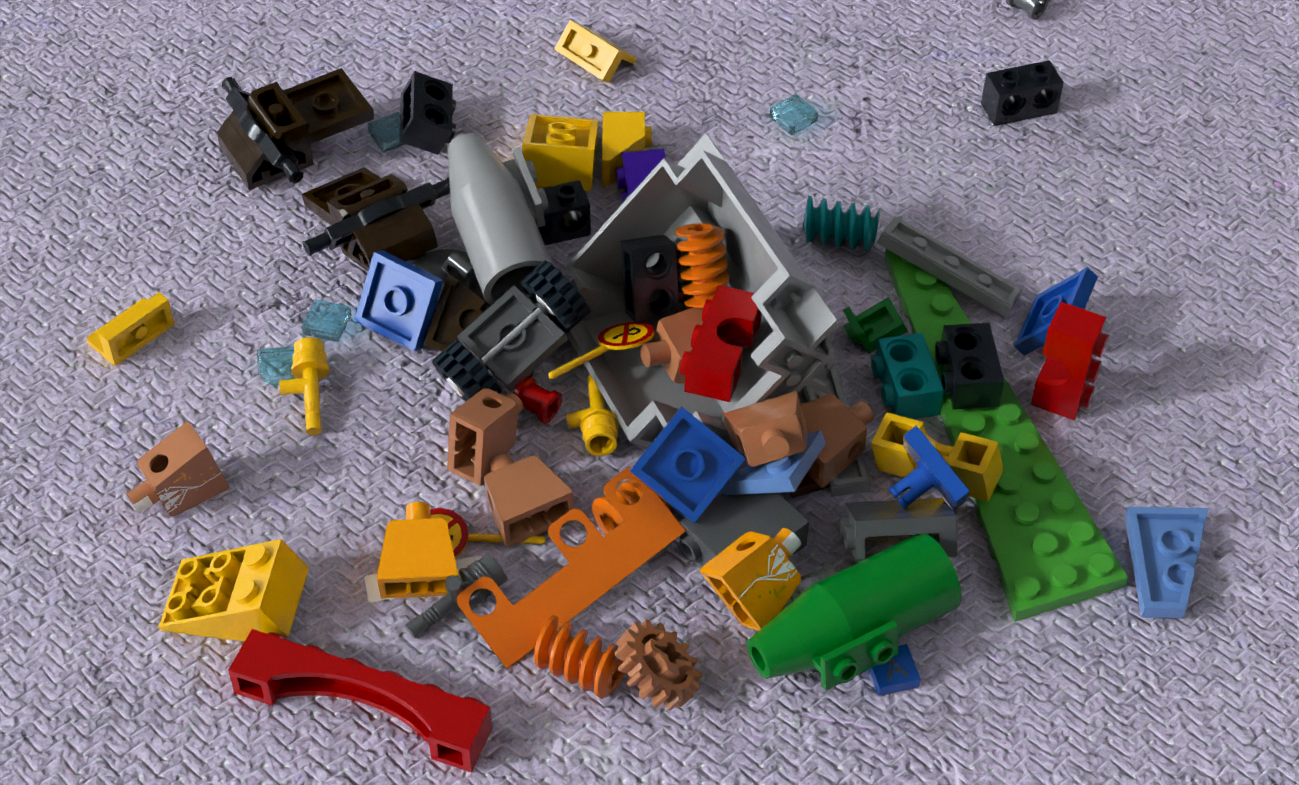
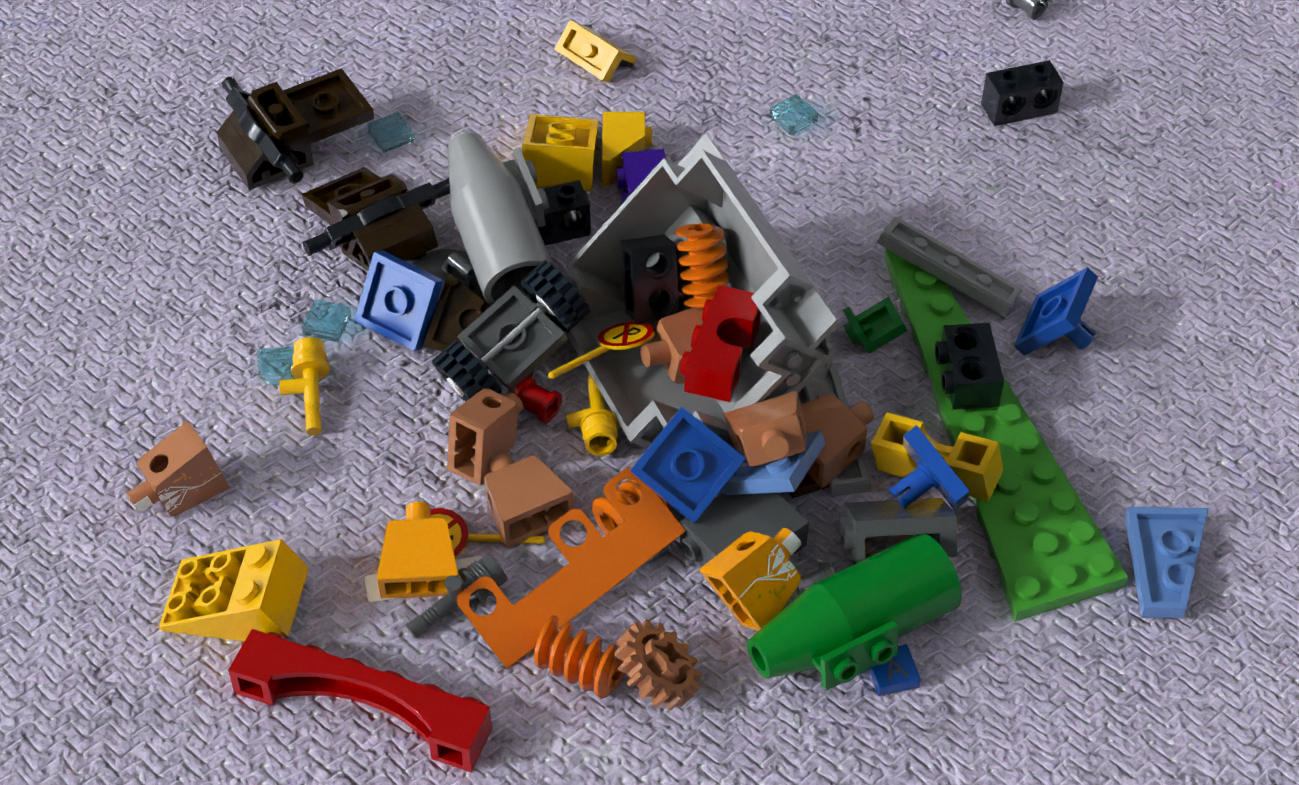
(132, 329): yellow panel -> none
(427, 113): black brick -> none
(840, 224): teal piece -> none
(907, 376): teal brick -> none
(1071, 361): red arch -> none

